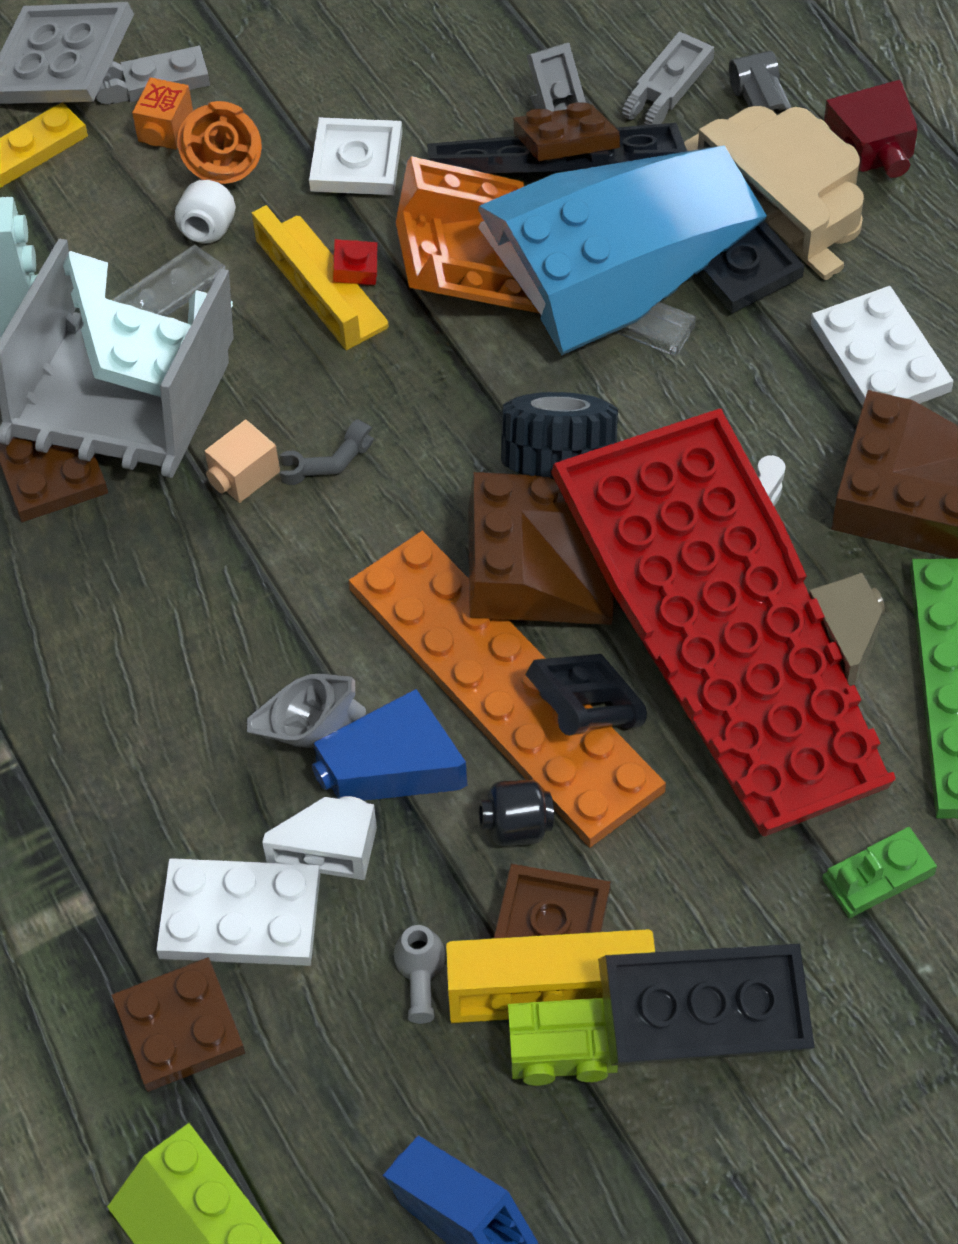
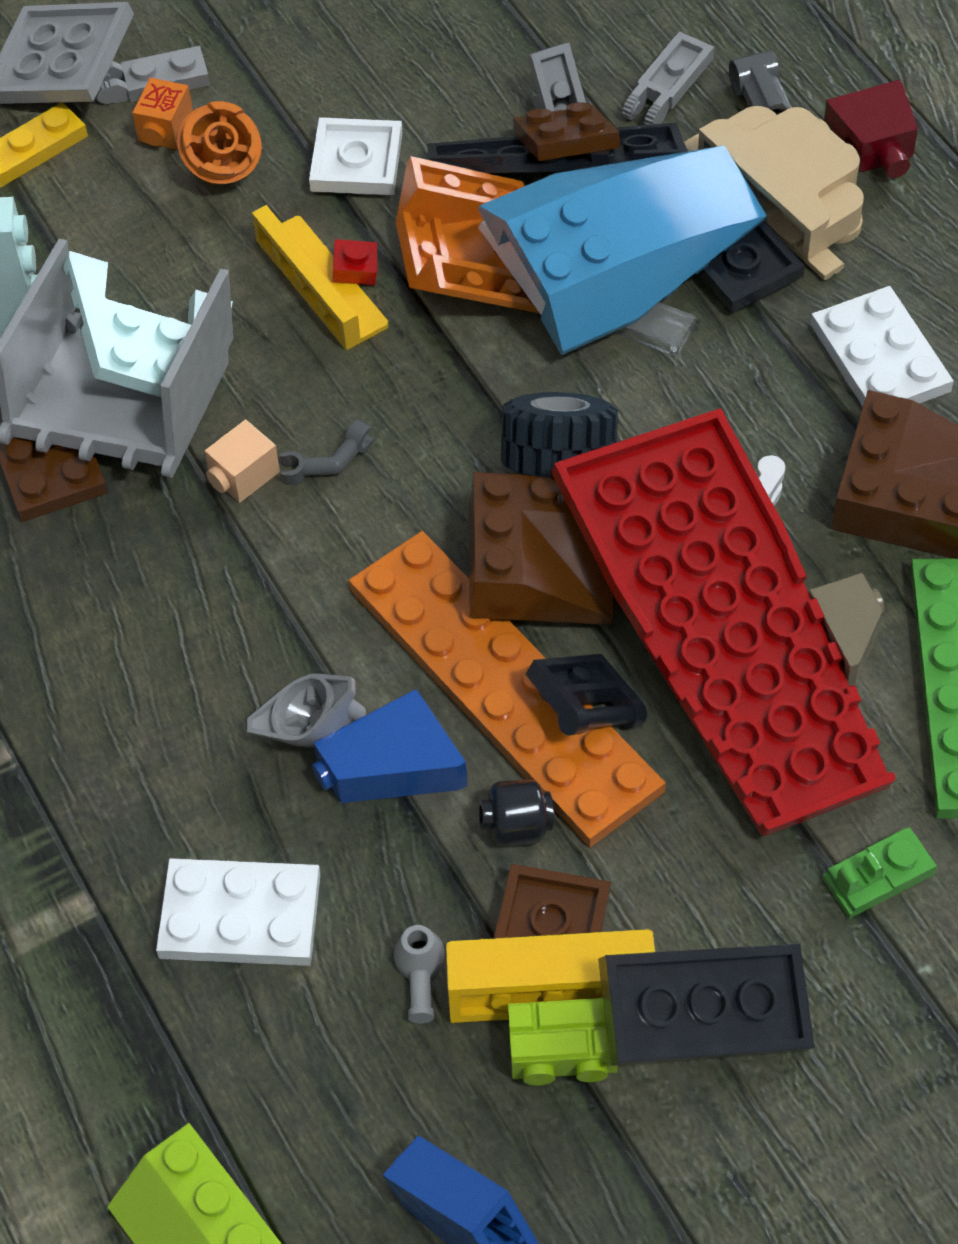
(173, 283): clear tile -> none
(178, 1024): reddish brown plate -> none
(205, 211): white head -> none
(326, 834): white slope -> none

